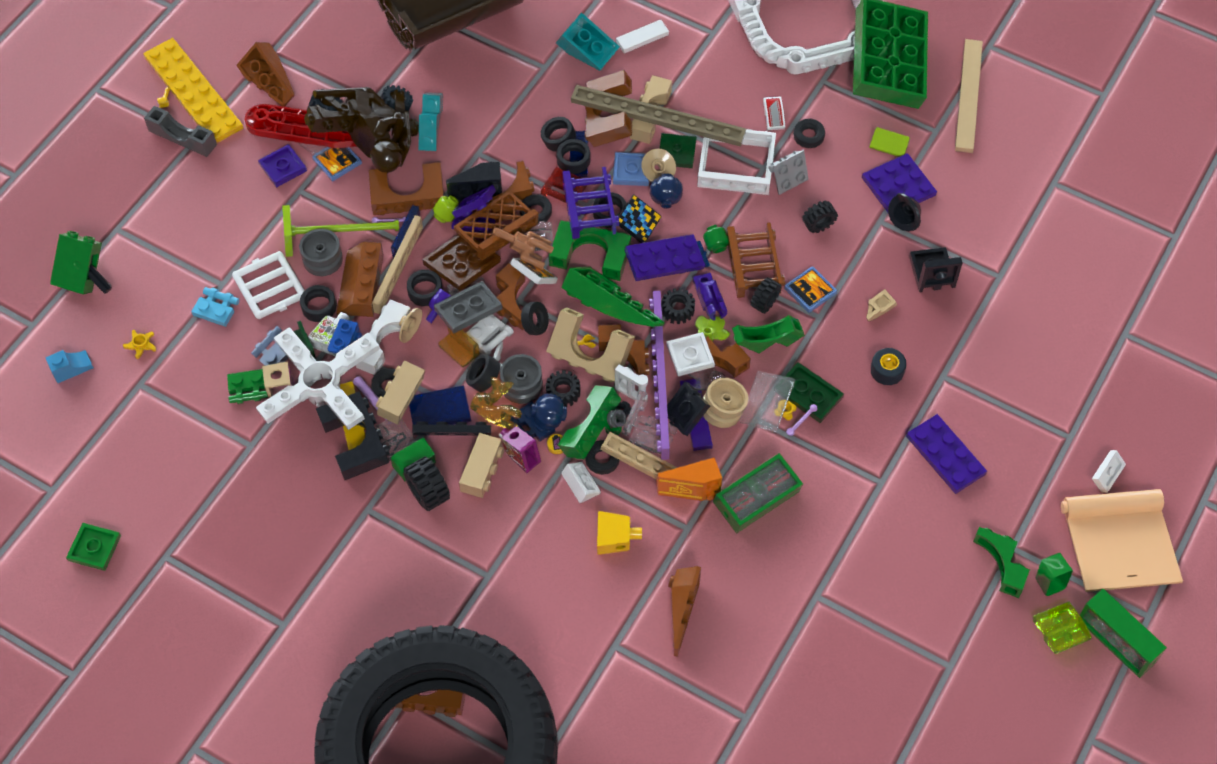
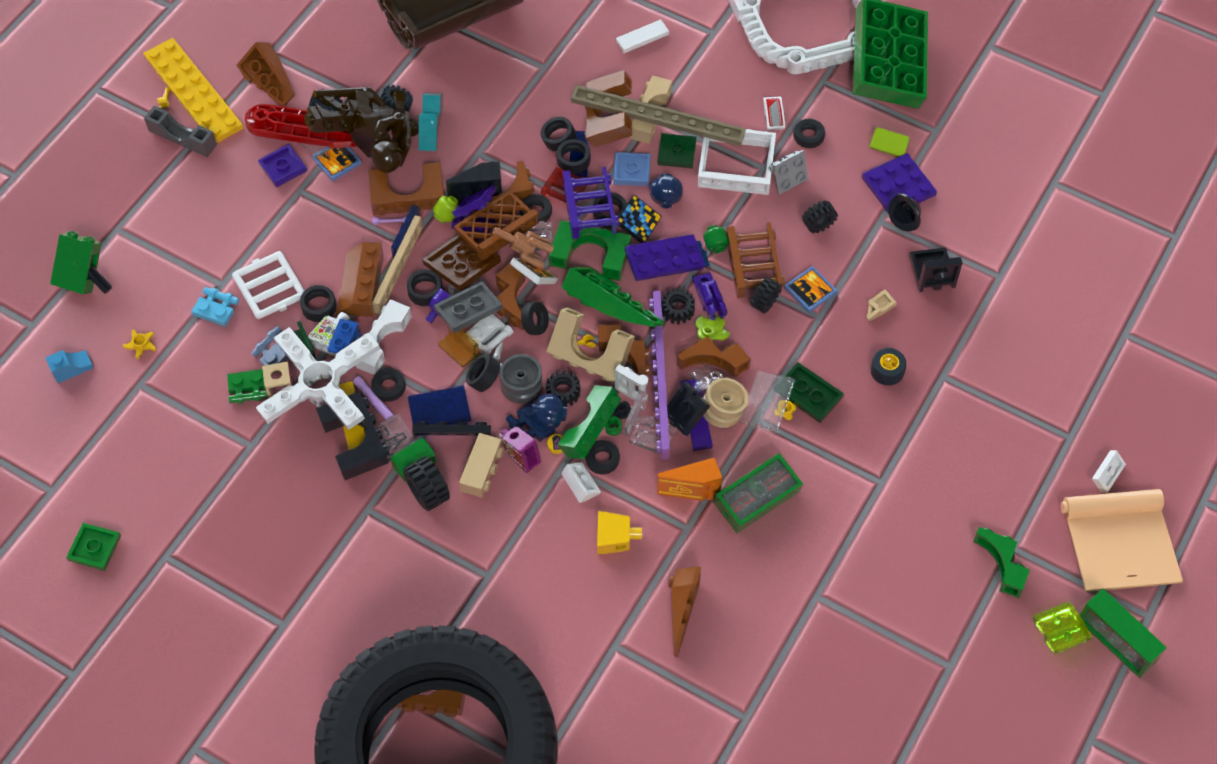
(291, 230): lime tile -> none
(321, 252): dark grey wheel -> none
(400, 392): tan brick -> none
(409, 325): tan dish -> none
(500, 414): clear yellow piece -> none
(587, 43): teal slope -> none
(611, 418): dark grey bush -> none
(635, 456): tan tile -> none
(662, 159): tan dish -> none
(690, 354): white tile -> none
(762, 337): green arch -> none
(791, 431): lavender hinge -> none
(946, 453): dark purple plate -> none
(968, 96): tan tile -> none
(1053, 574): green piece -> none

